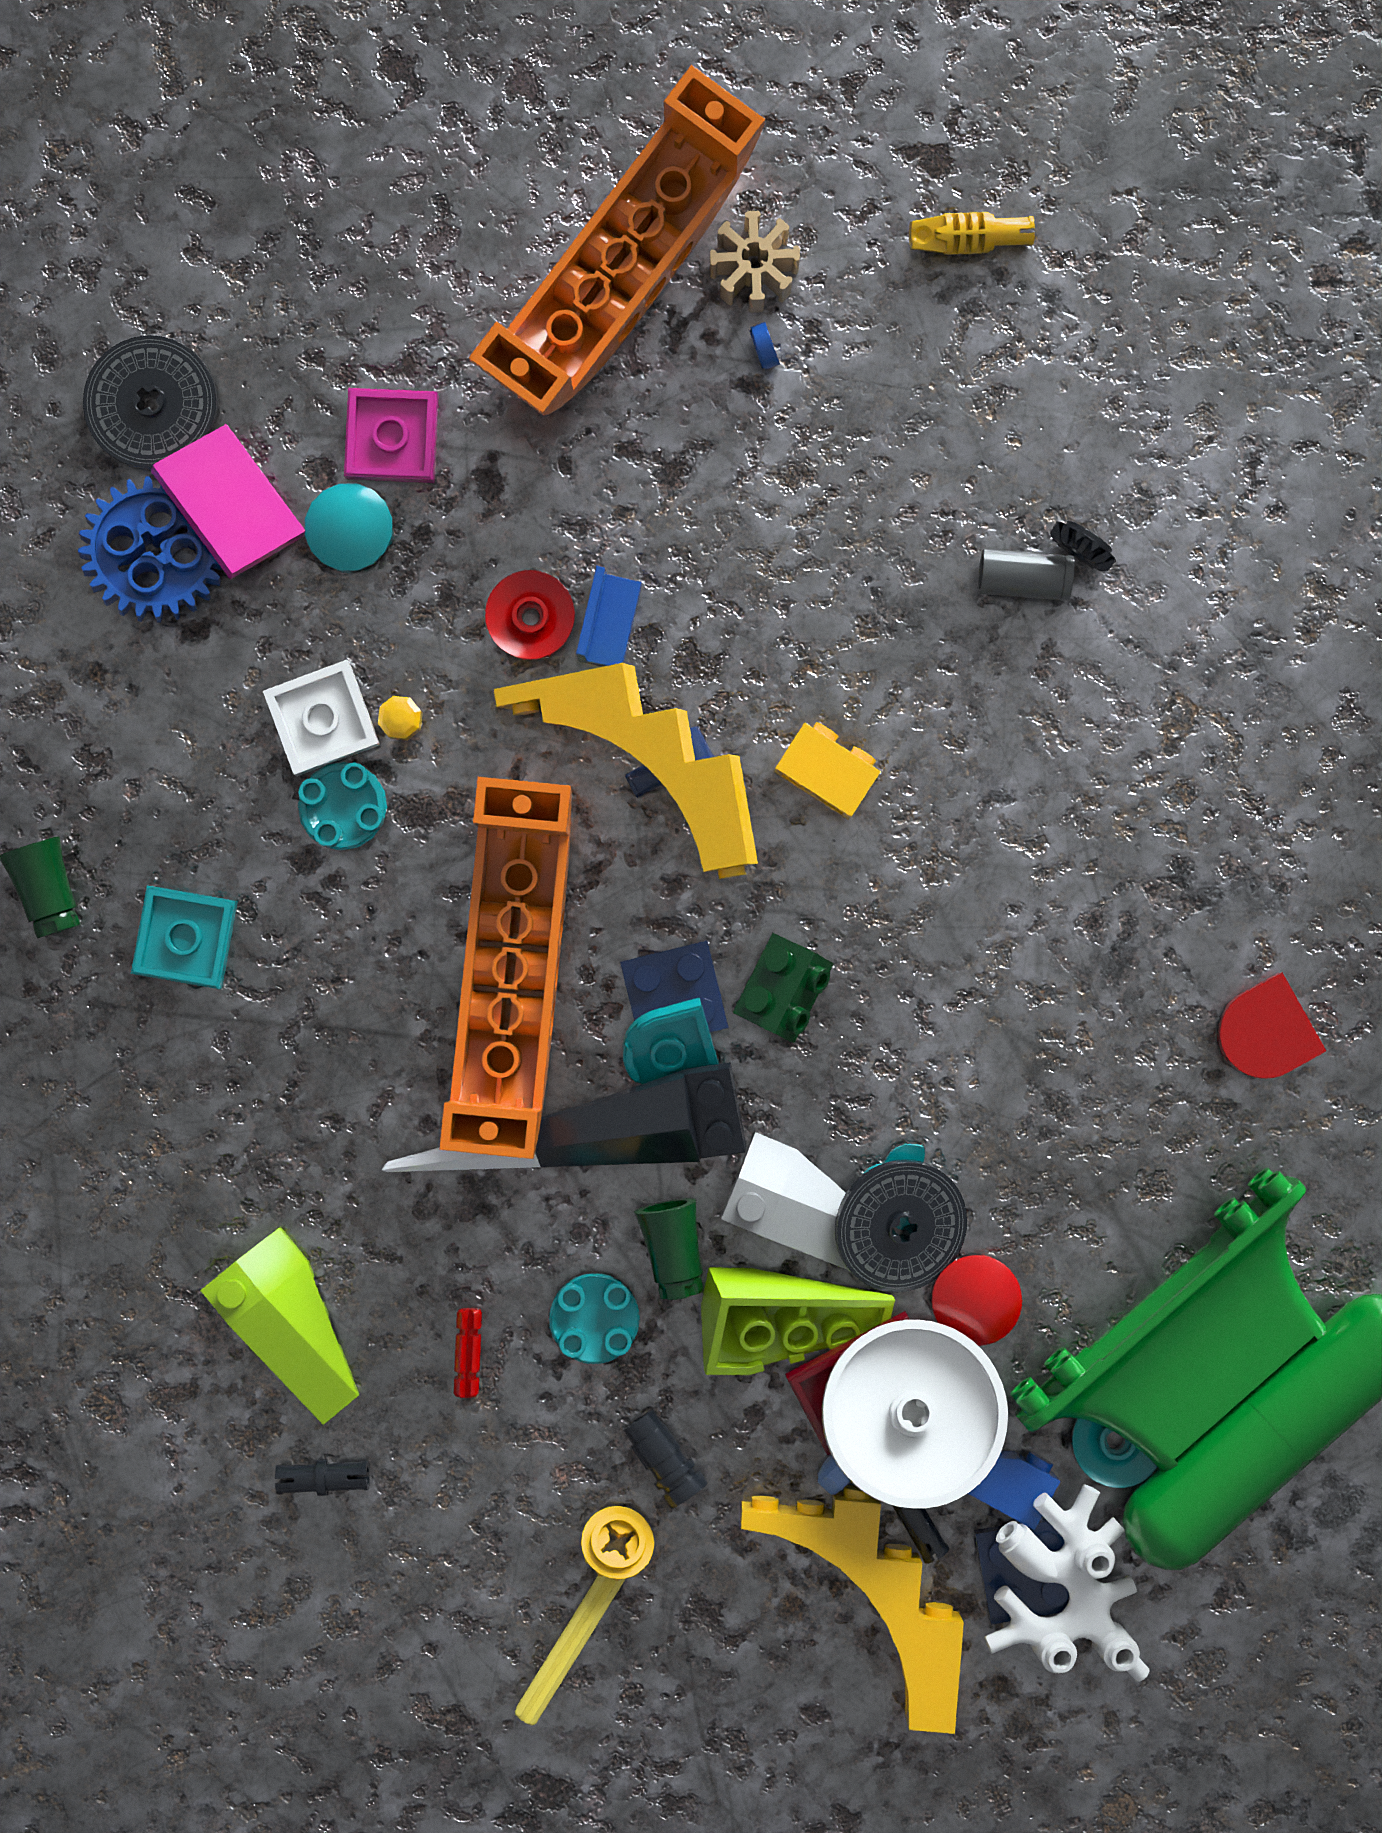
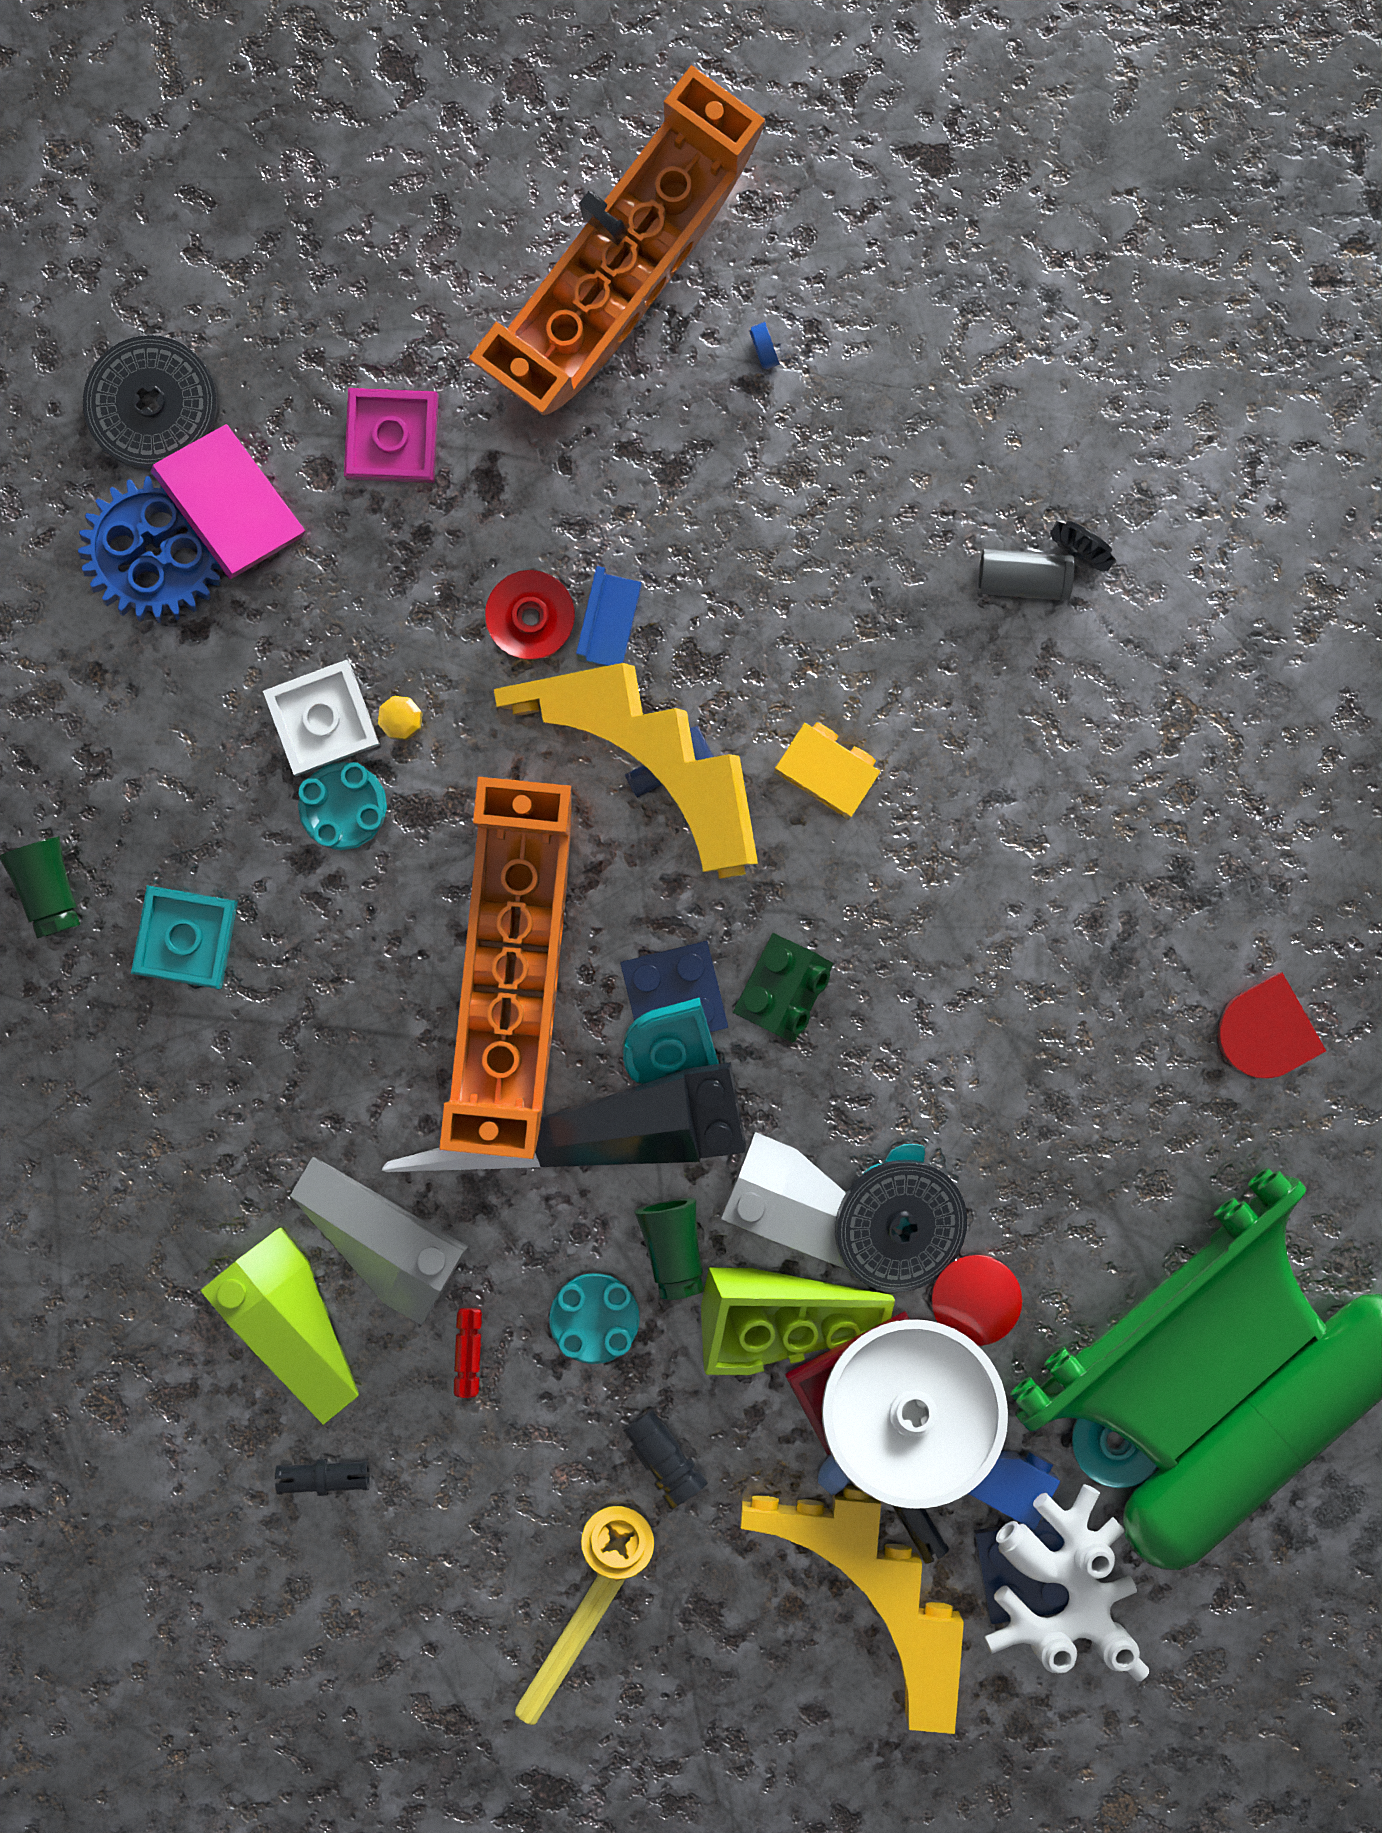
(348, 527): teal dish -> none
(386, 1245): none -> light grey wedge
(594, 213): none -> black tile
(770, 257): tan gear -> none
(968, 233): yellow hinge -> none

